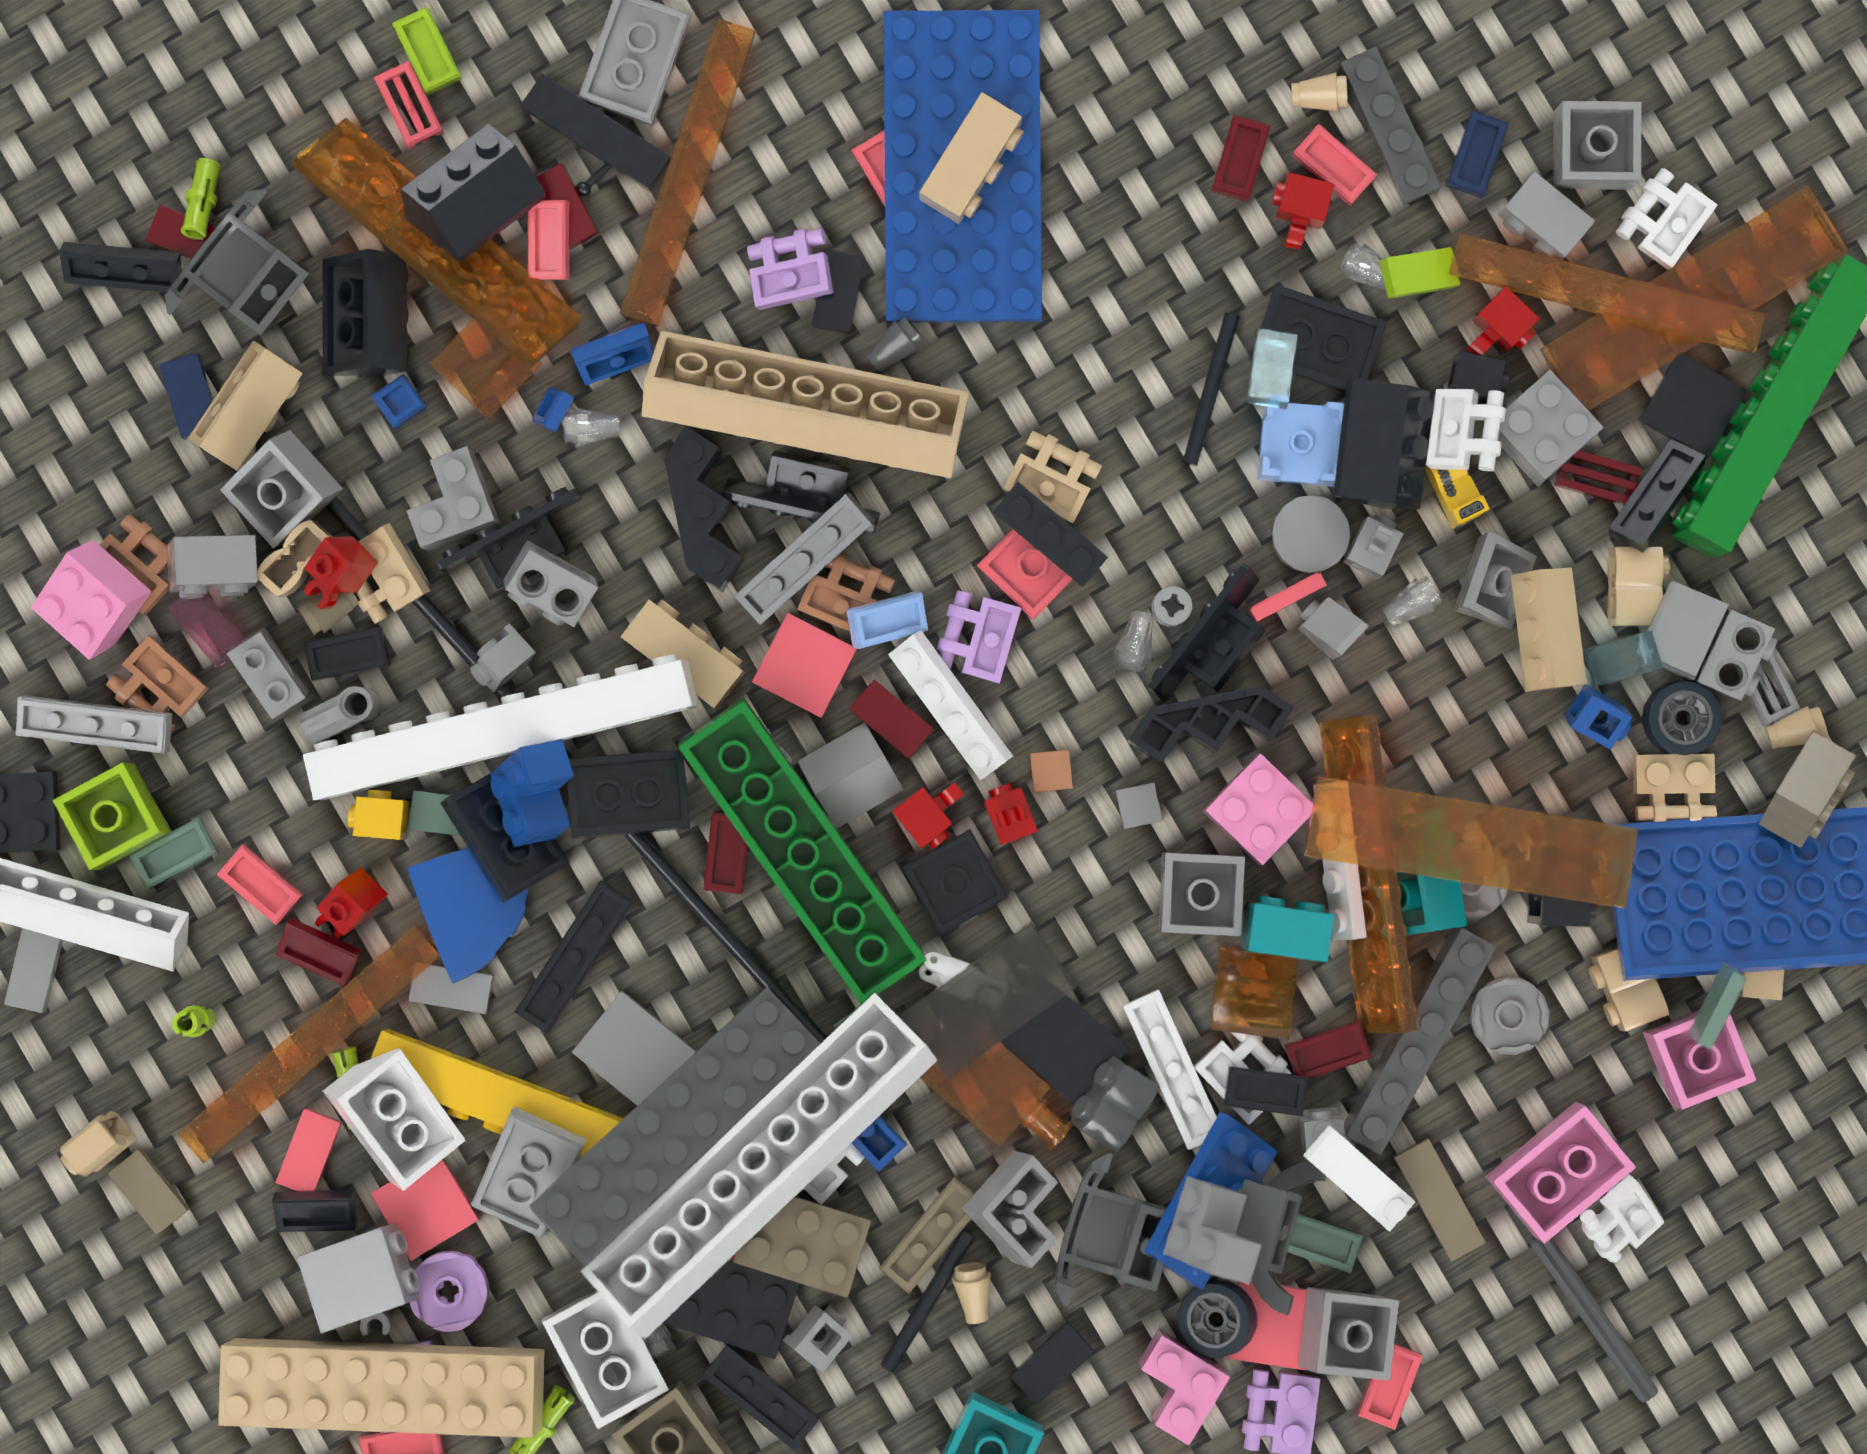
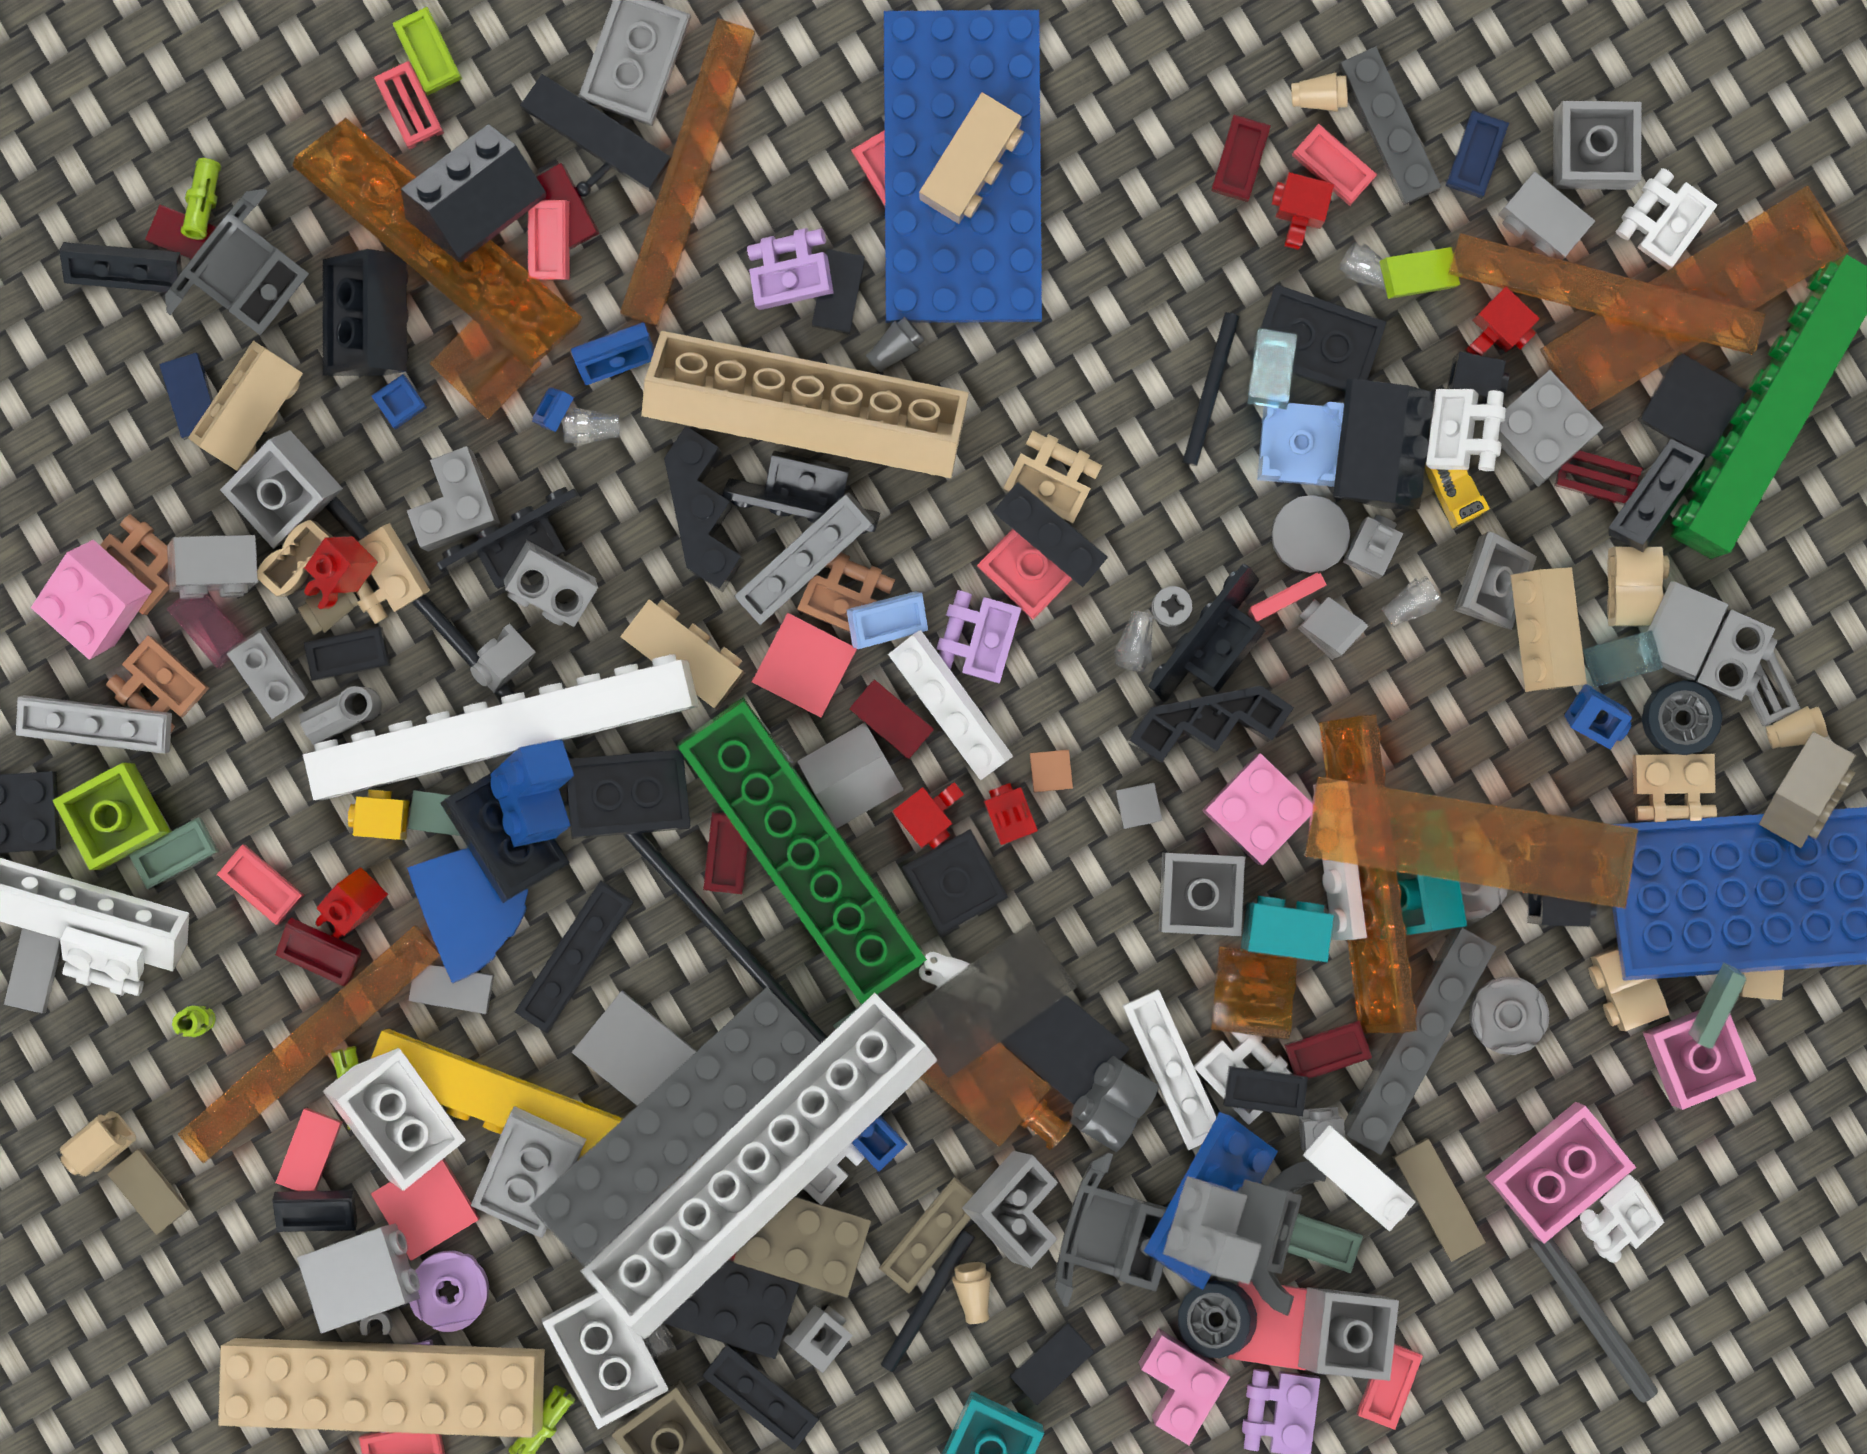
(102, 962): none -> white plate

